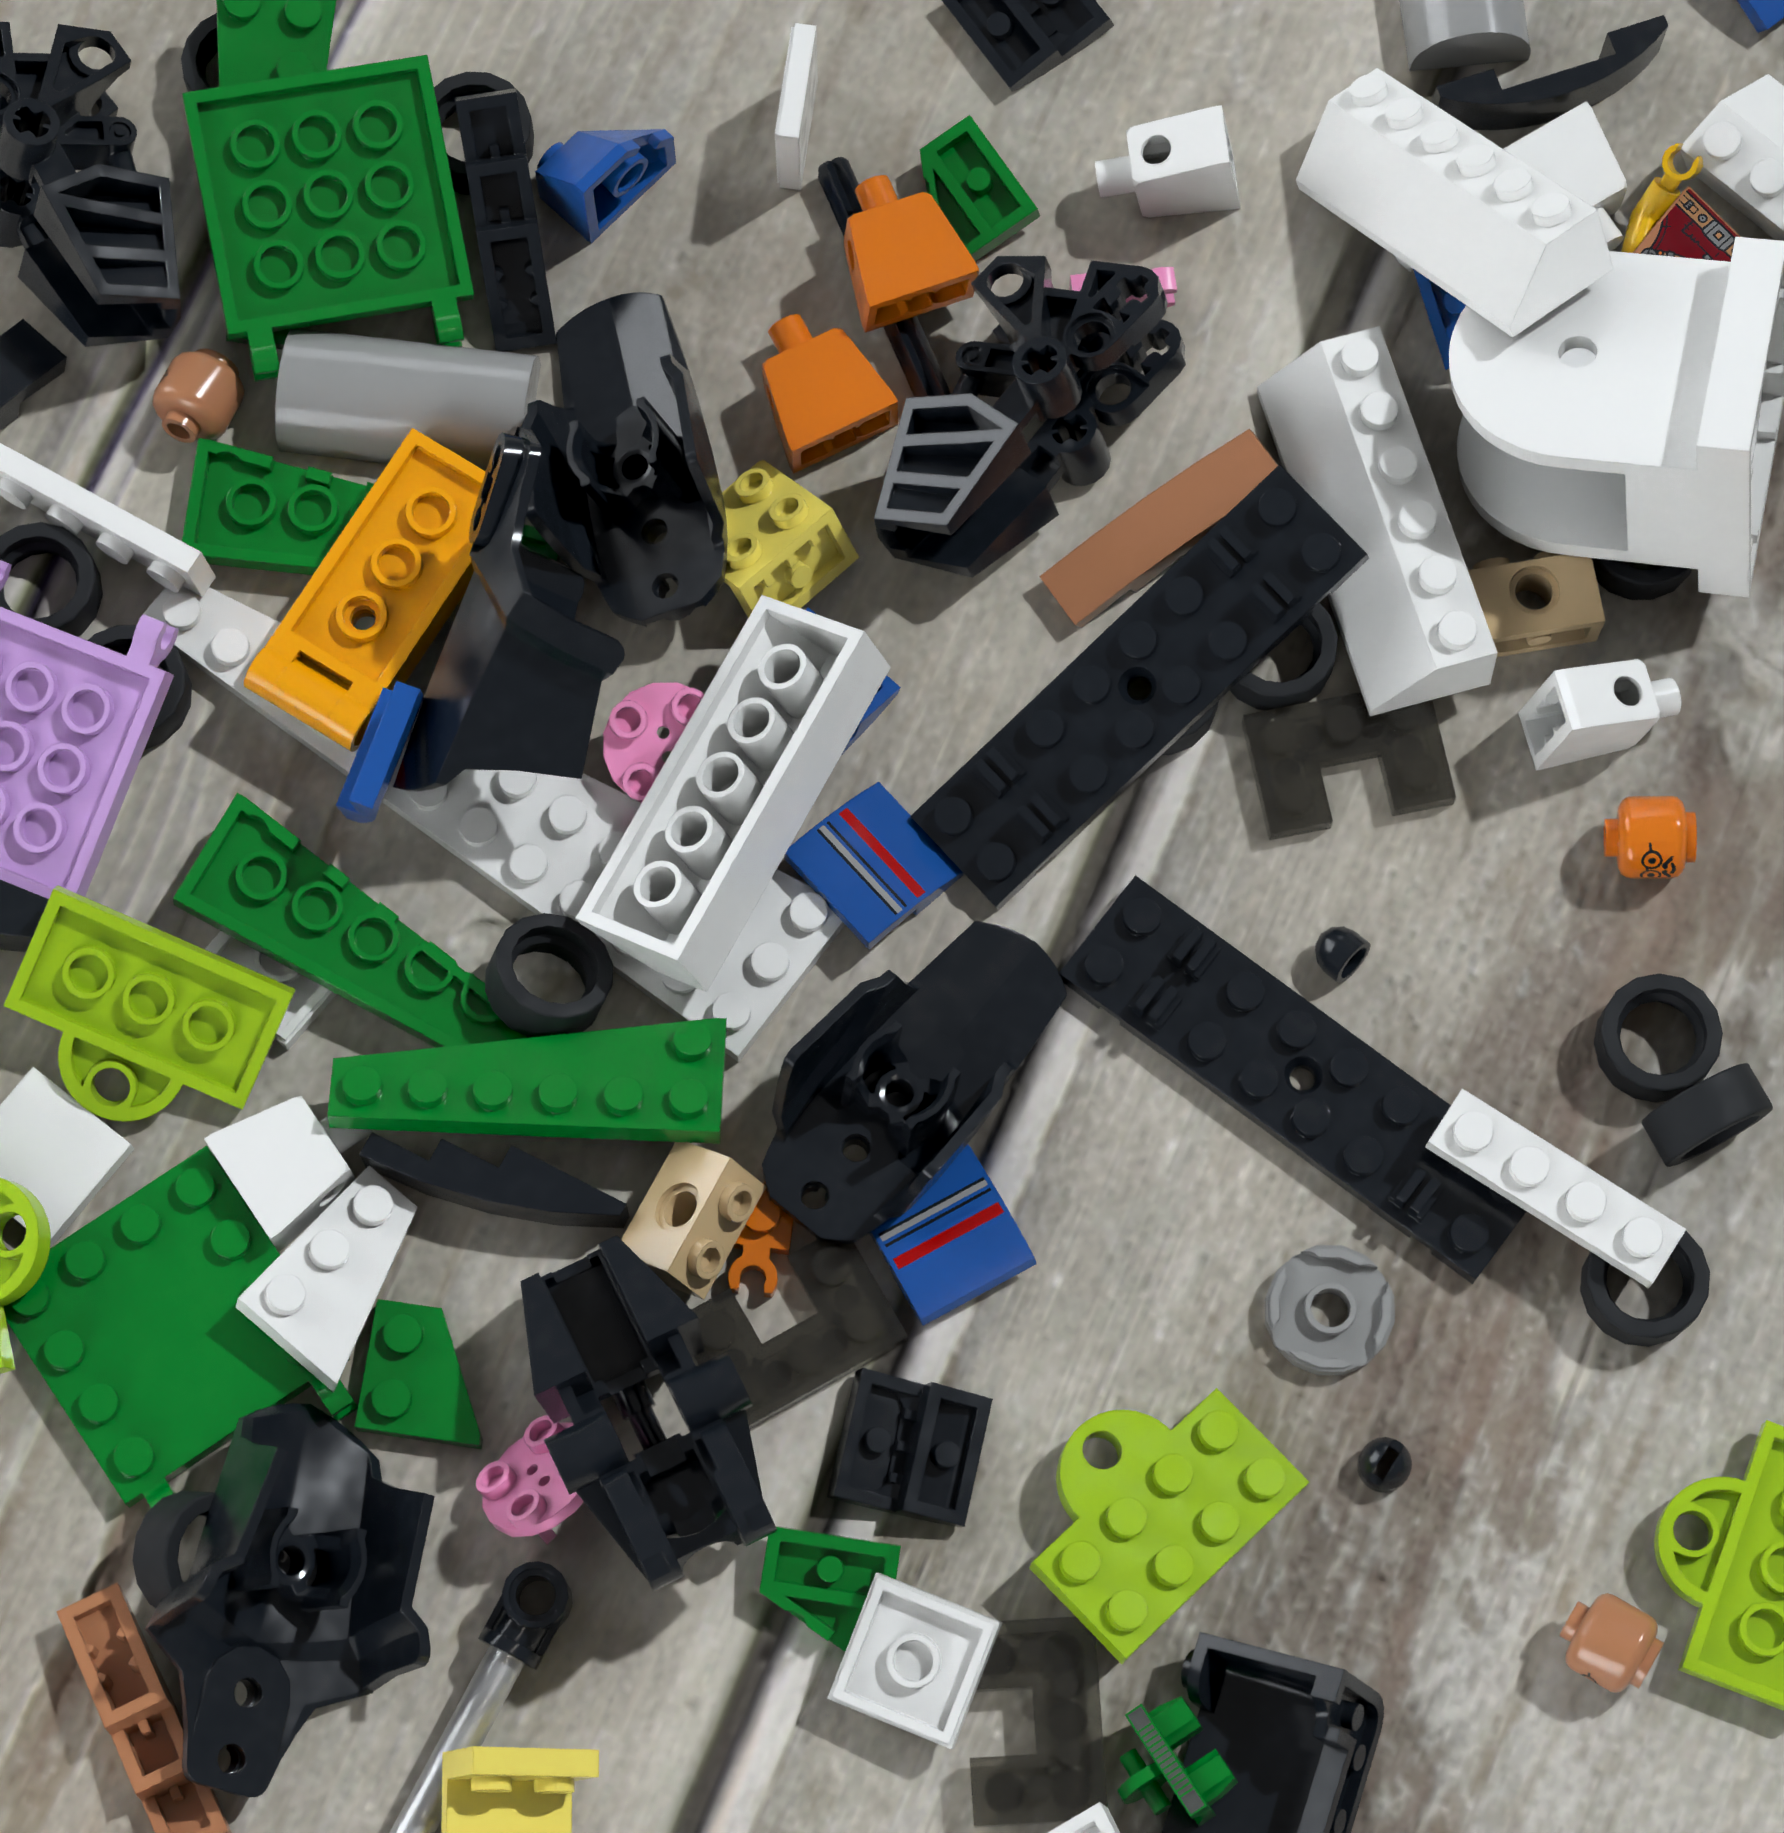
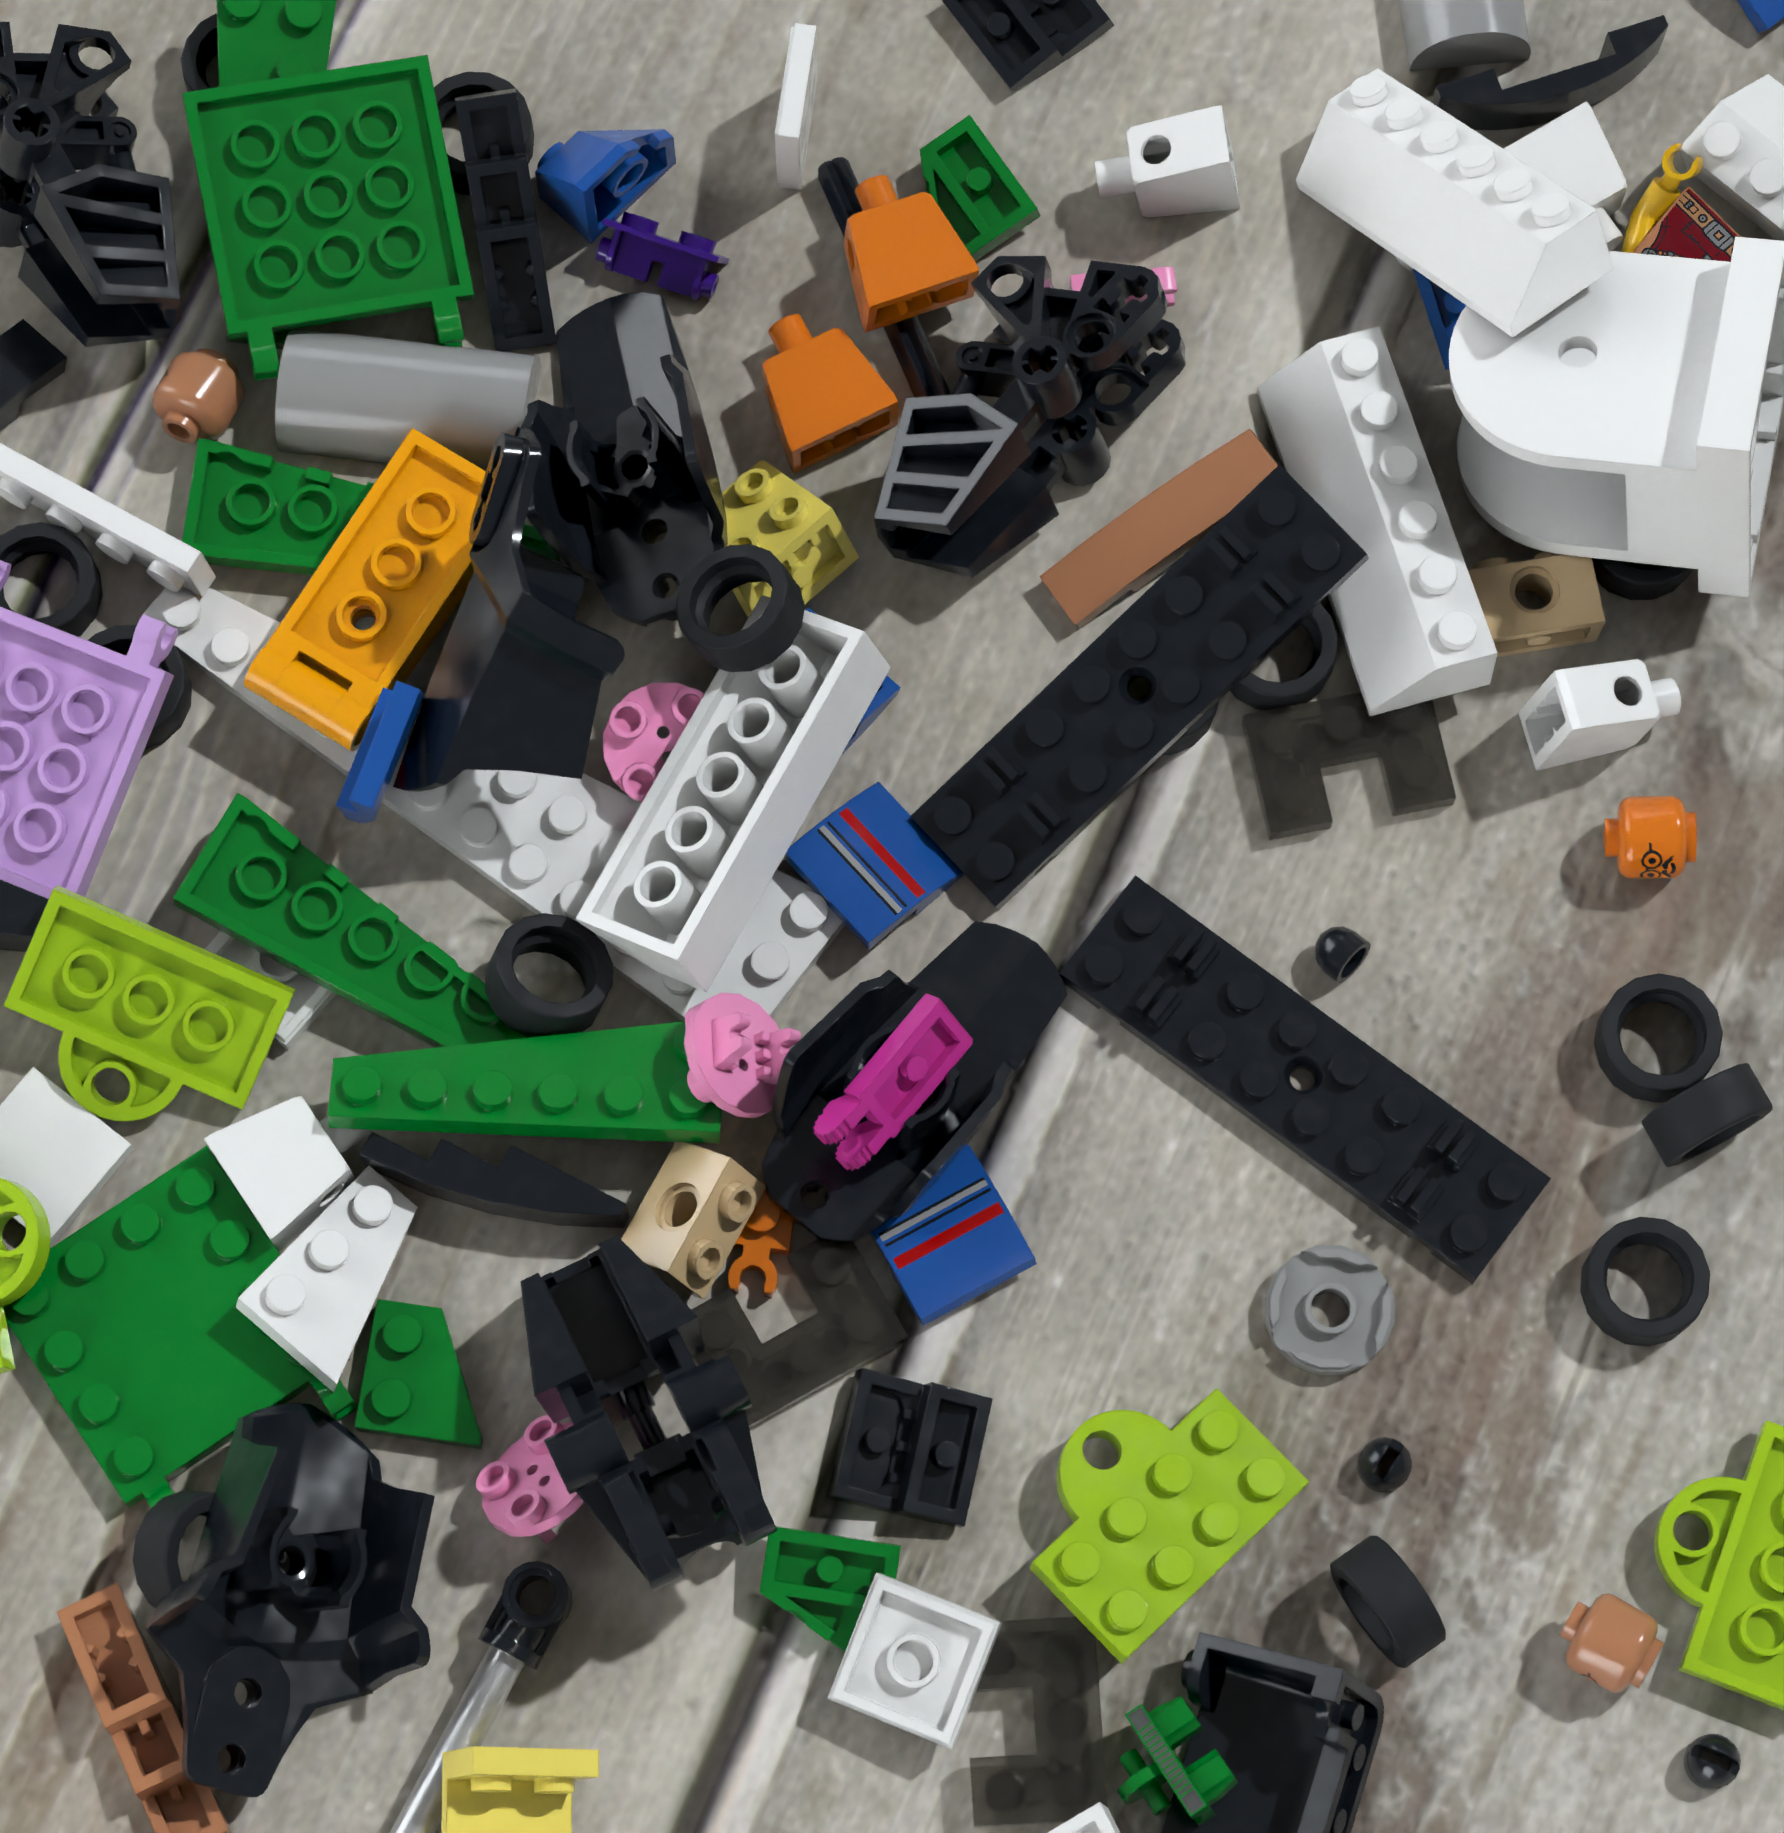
(638, 246): none -> dark purple hinge
(716, 577): none -> black tyre
(735, 1054): none -> bright pink plate
(894, 1083): none -> dark pink hinge
(1388, 1601): none -> black tyre
(1555, 1188): white plate -> none
(1708, 1774): none -> black hinge

